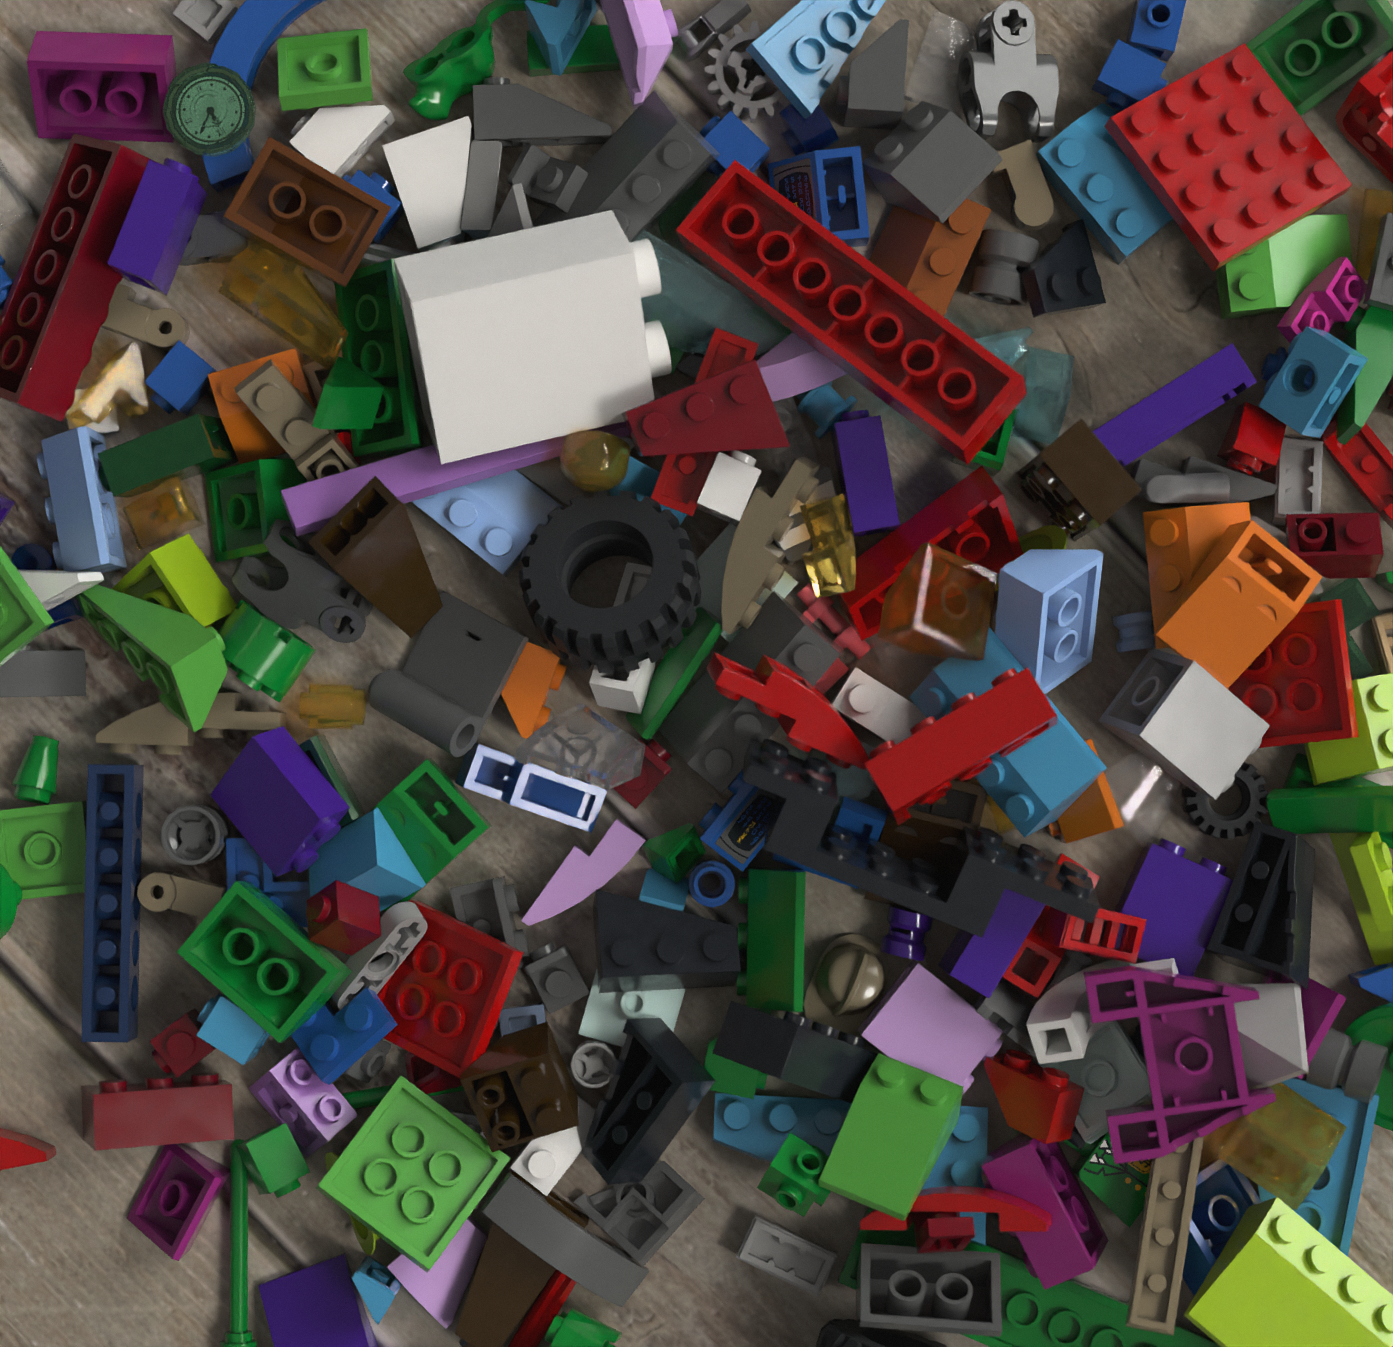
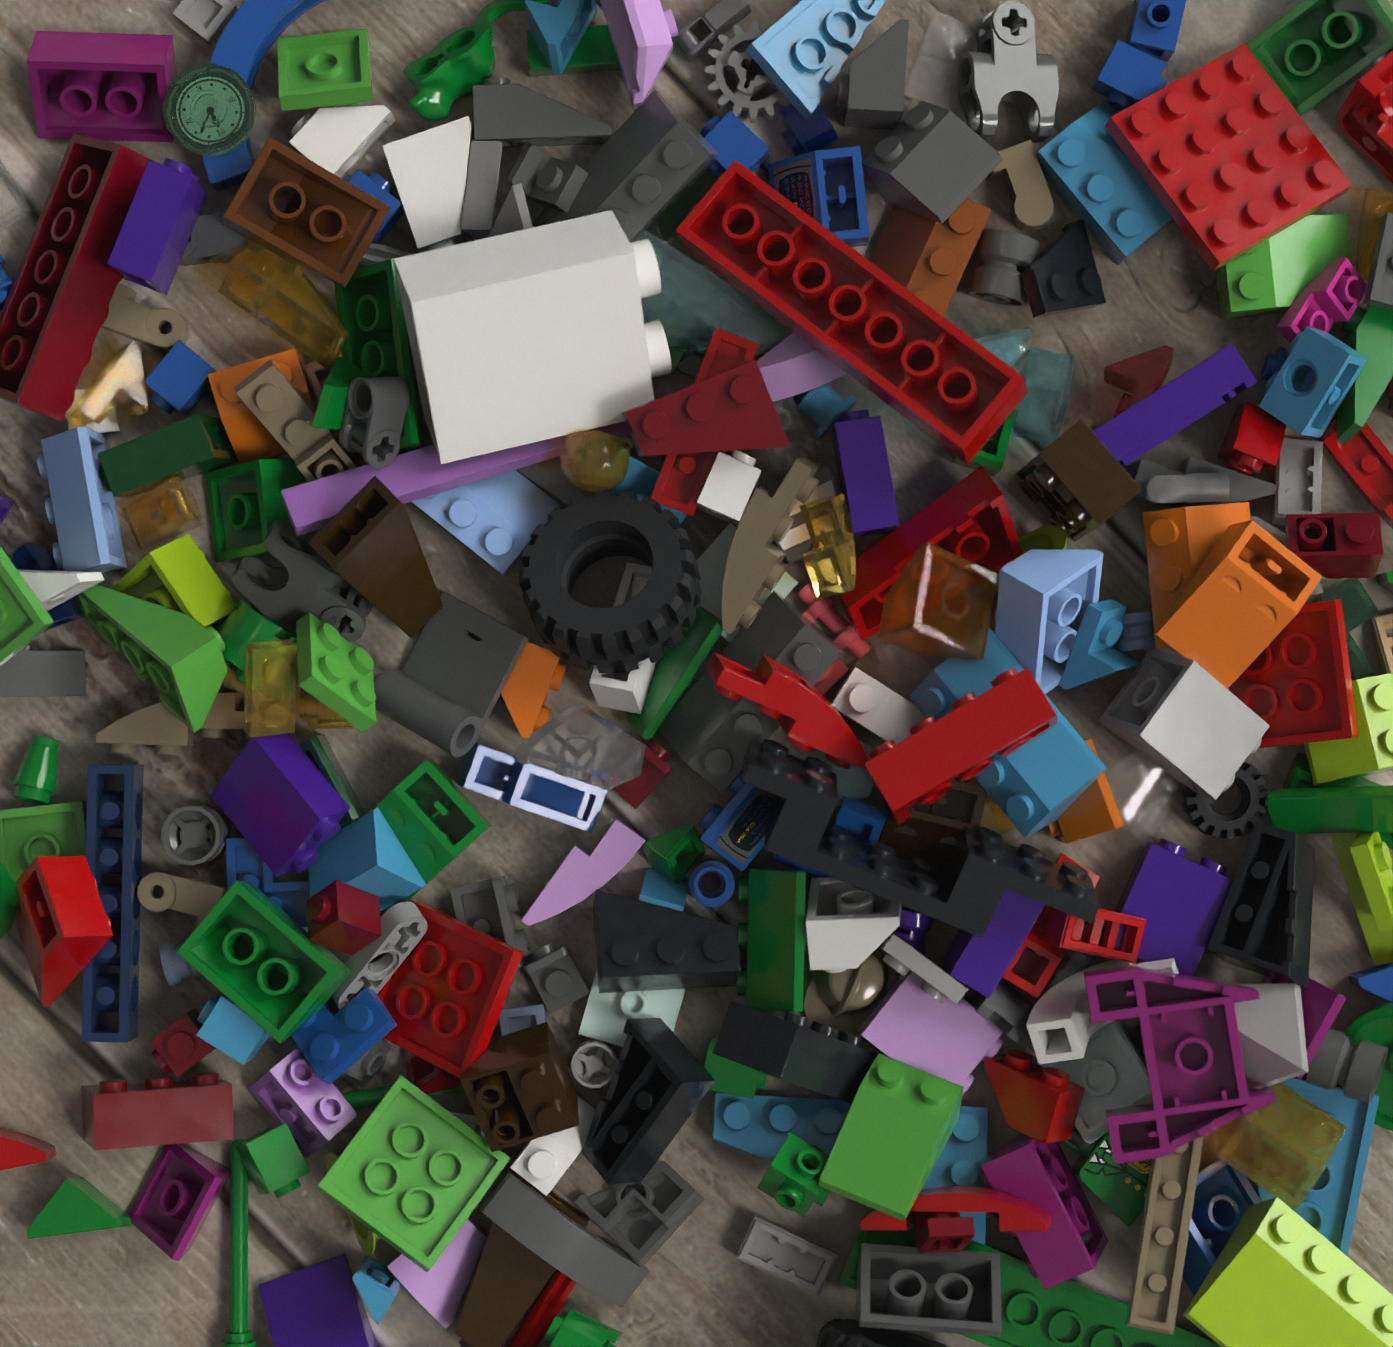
(59, 921): none -> red slope
(77, 1209): none -> green slope
(175, 966): none -> sand blue wheel
(270, 688): none -> clear yellow plate
(335, 671): none -> bright green plate
(374, 414): none -> dark grey piece
(846, 924): none -> white slope
(936, 981): none -> light grey plate
(1092, 651): none -> dark azure slope
(1139, 375): none -> clear red slope

